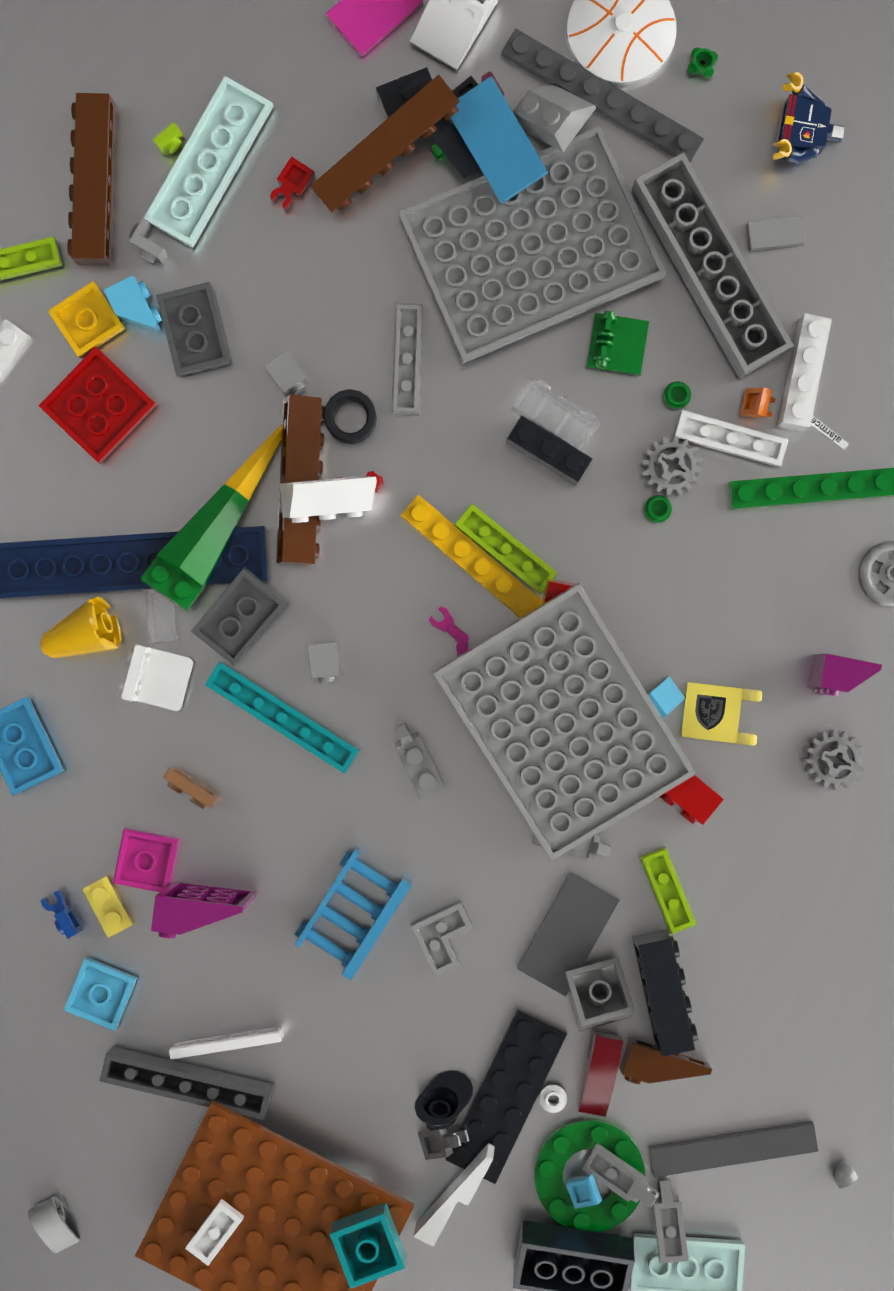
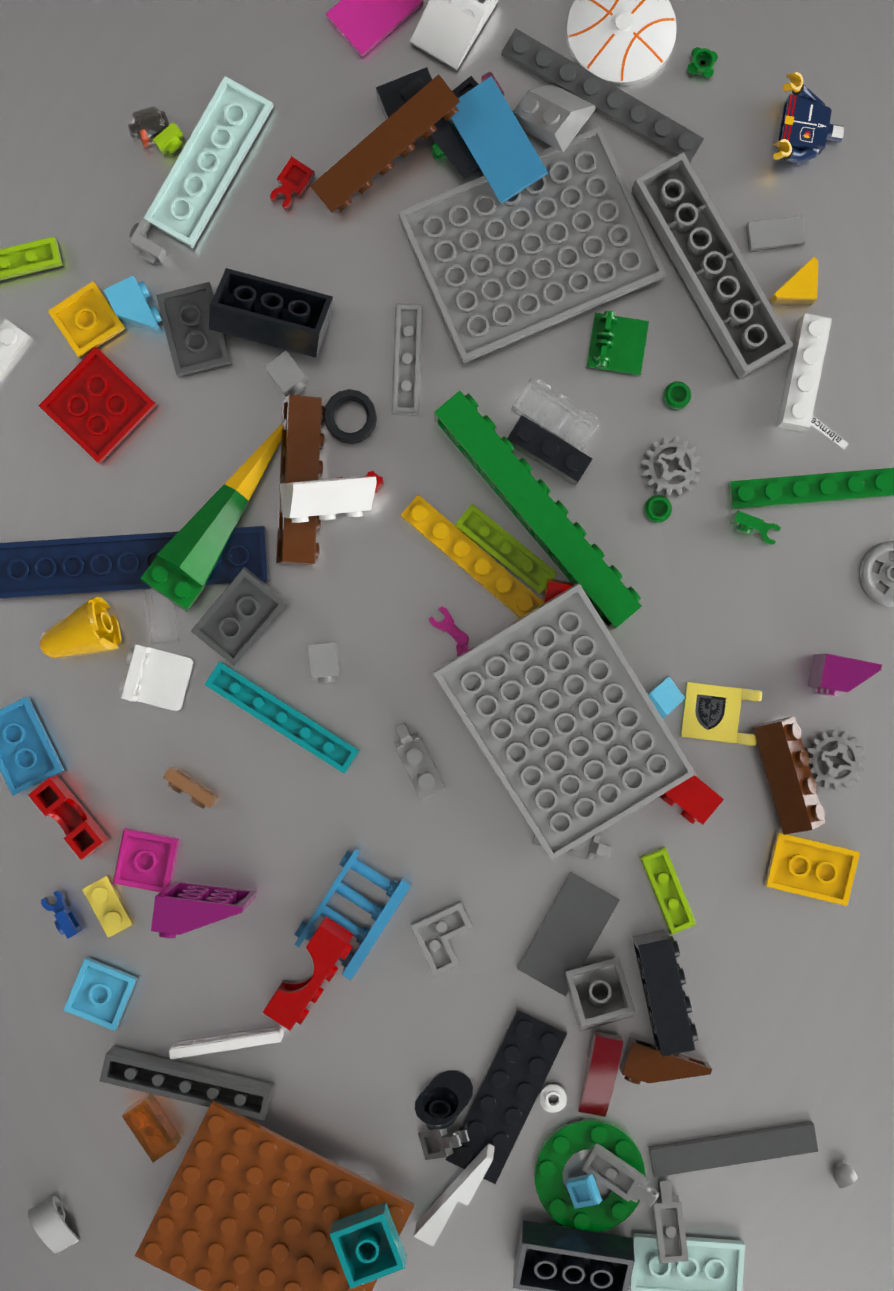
(80, 828): none -> red arch
(91, 179): reddish brown brick -> none
(147, 125): none -> clear smoke head
(151, 1127): none -> clear orange brick
(214, 1232): white plate -> none
(270, 312): none -> black brick
(291, 998): none -> red arch
(535, 509): none -> green brick
(731, 438): white plate -> none
(747, 524): none -> green plate
(756, 402): orange tile -> none
(789, 775): none -> reddish brown brick
(800, 288): none -> yellow slope
(812, 868): none -> yellow plate

